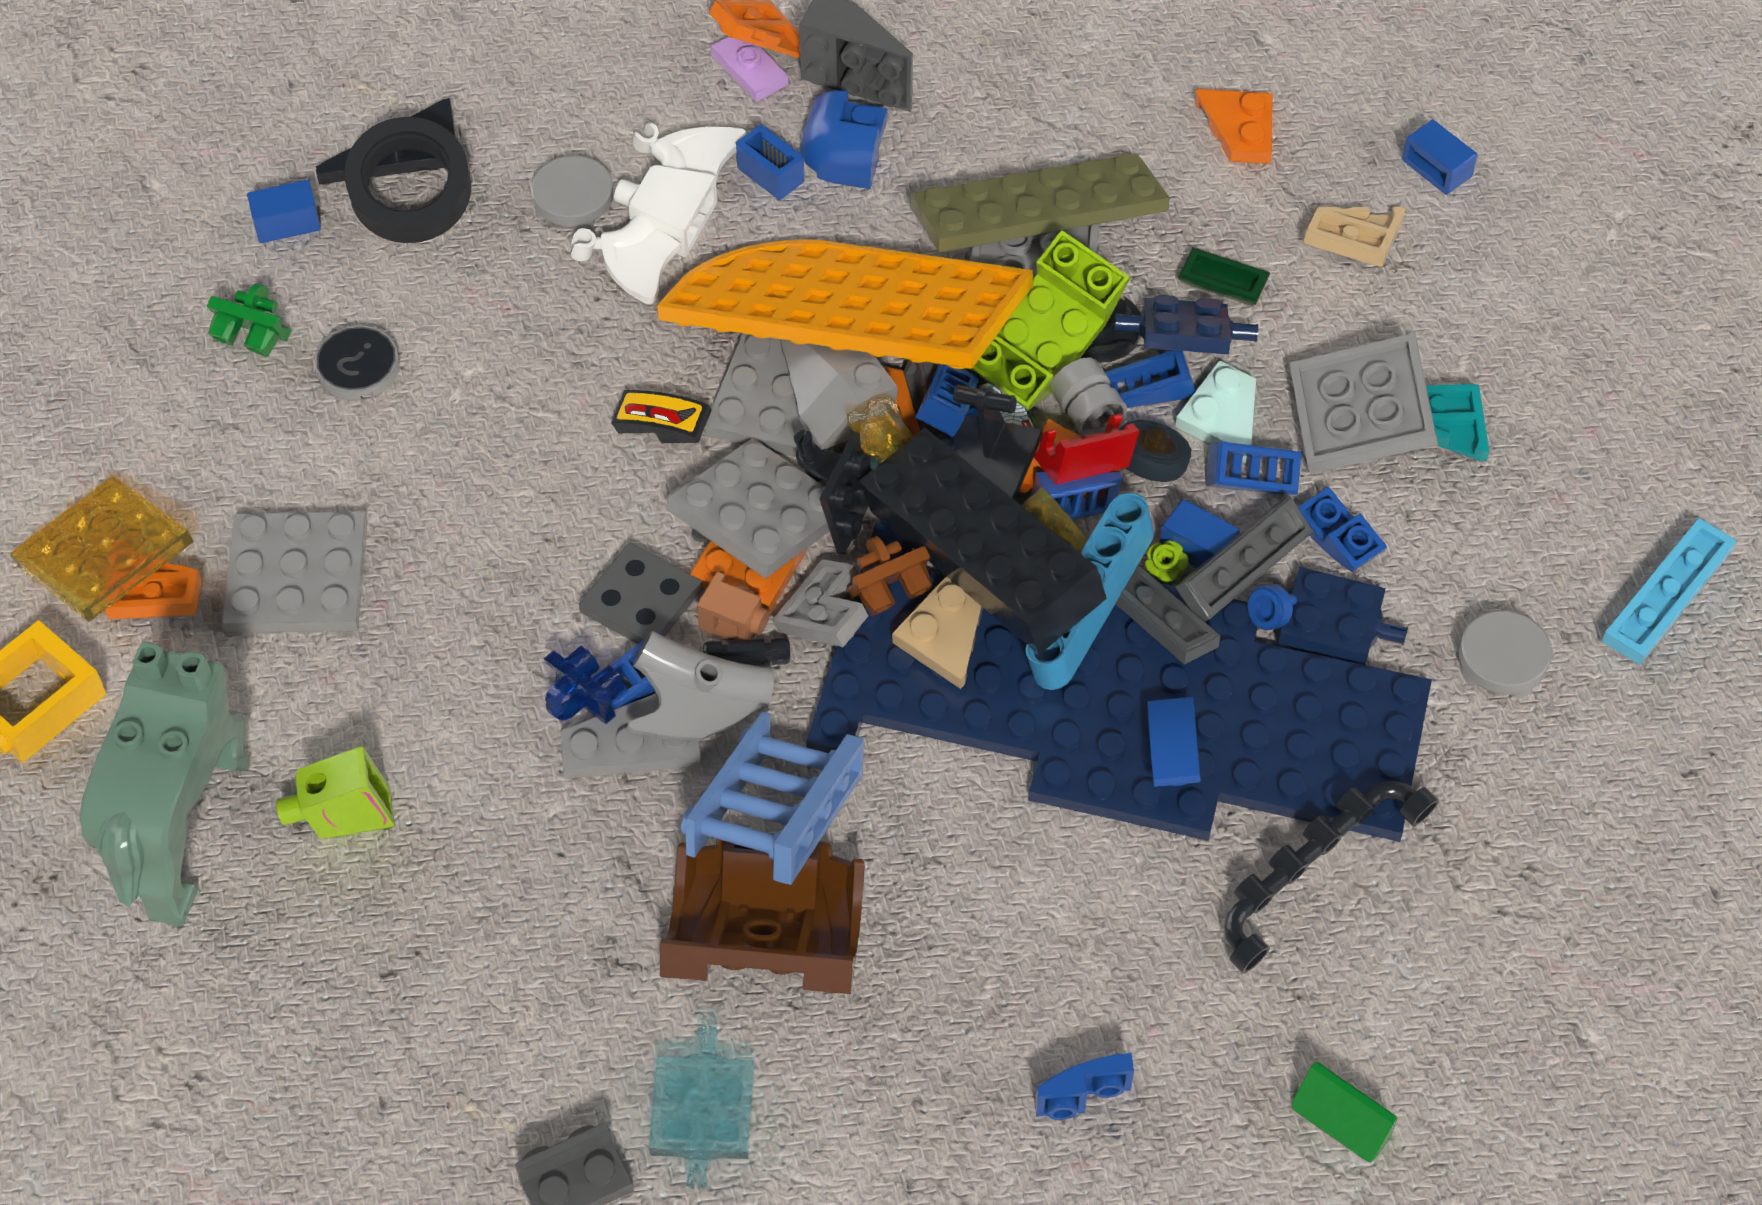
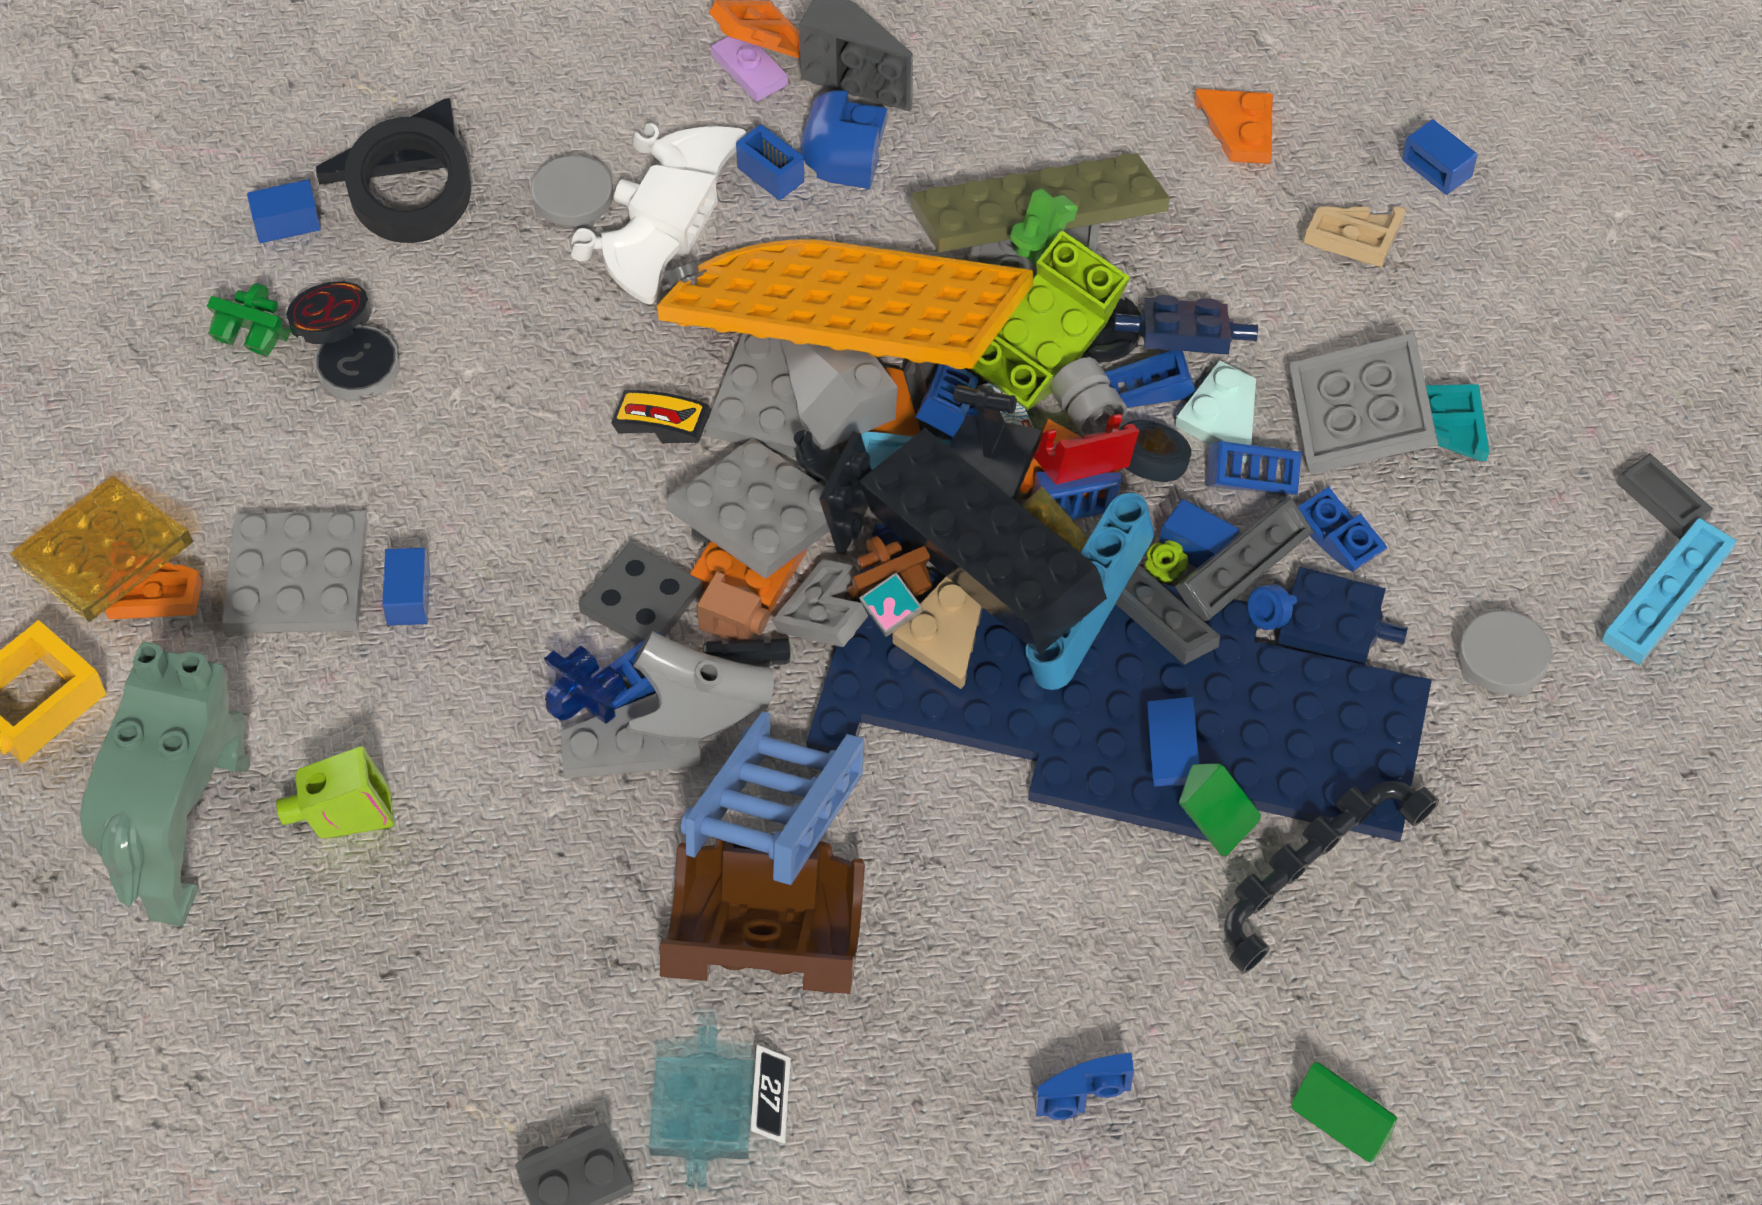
(328, 312): none -> black tile
(406, 586): none -> blue piece
(683, 273): none -> dark grey plate
(770, 1094): none -> sticker
(880, 428): clear yellow hips -> none
(891, 604): none -> tile
(1041, 224): none -> bright green hips
(1218, 806): none -> green slope
(1223, 276): dark green tile -> none
(1664, 495): none -> dark grey tile

